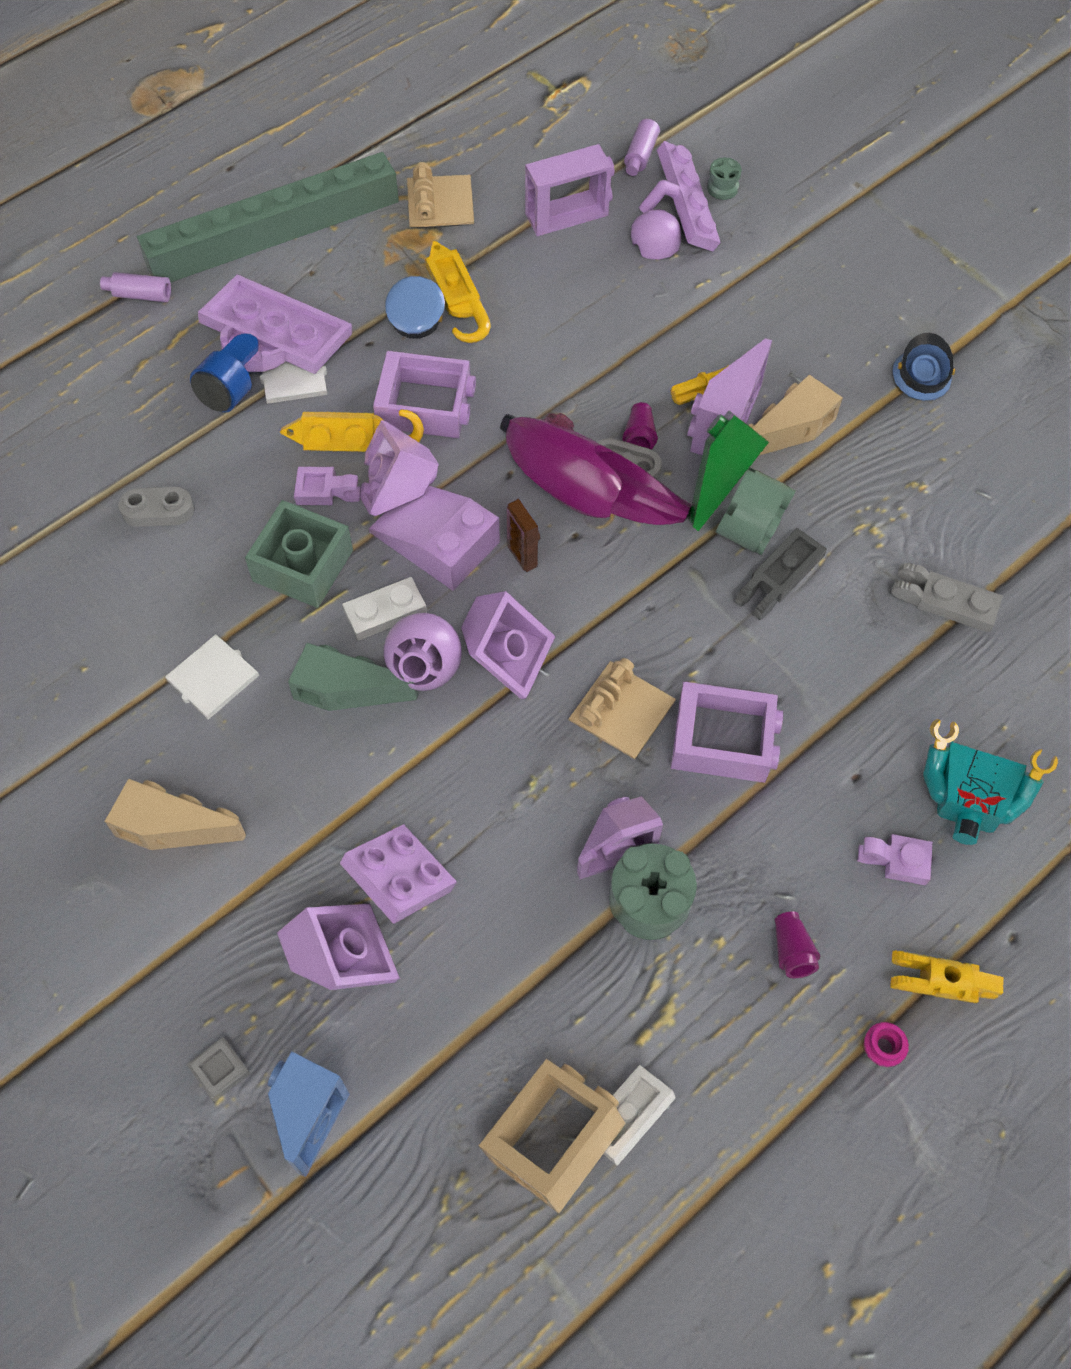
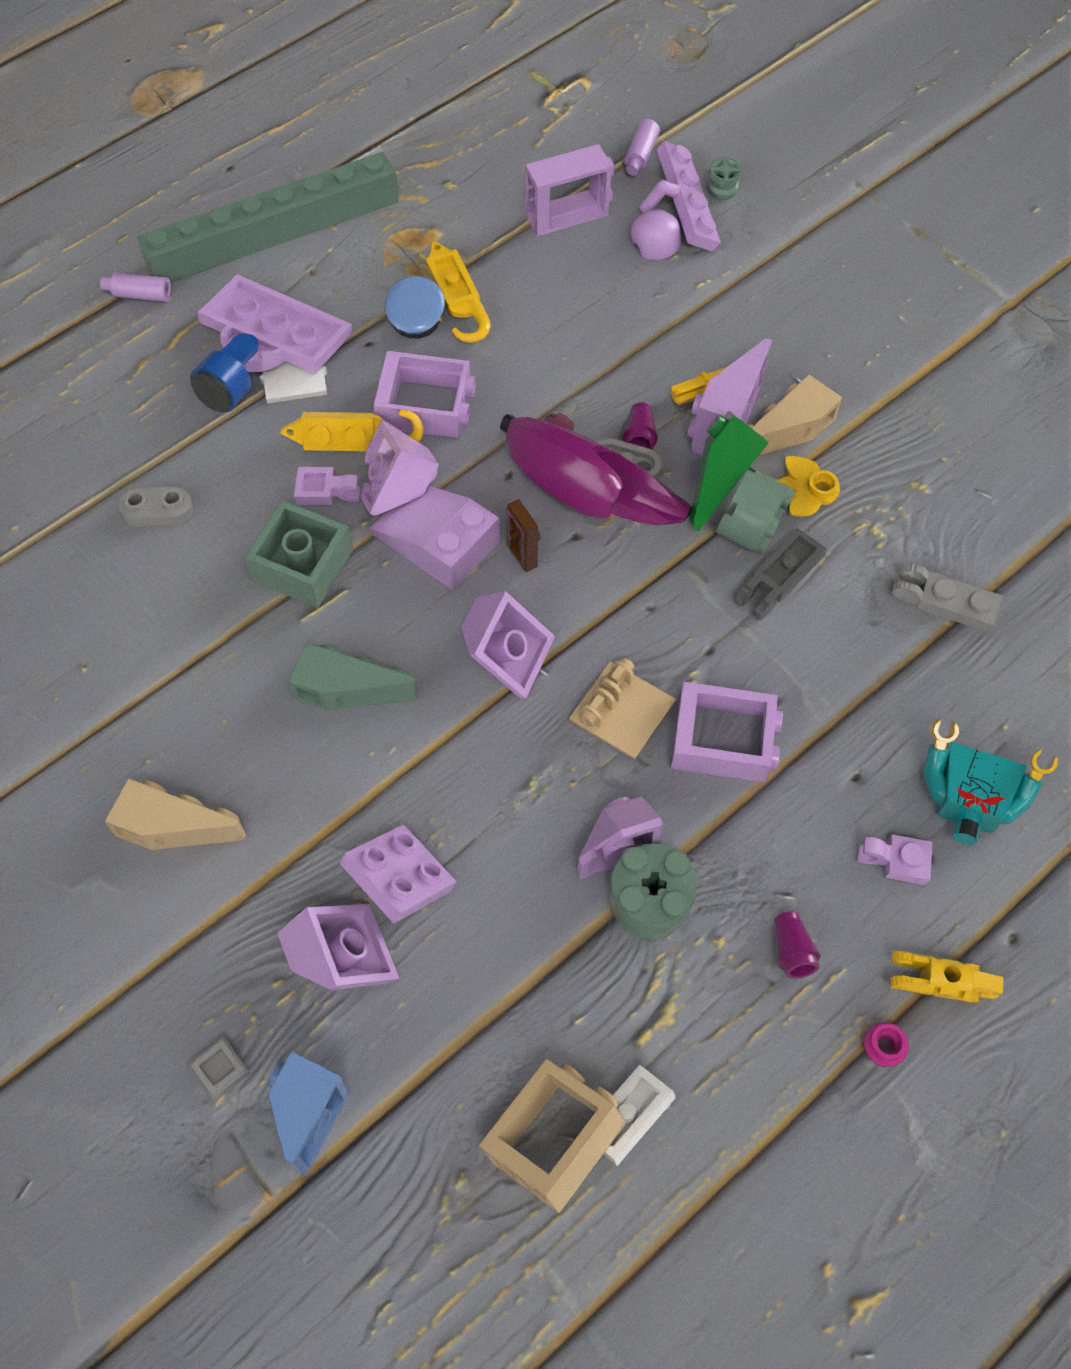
(212, 676): white piece -> none
(383, 608): white plate -> none
(423, 651): lavender brick -> none
(439, 198): tan hinge -> none
(807, 479): none -> yellow plate
(925, 367): medium blue piece -> none

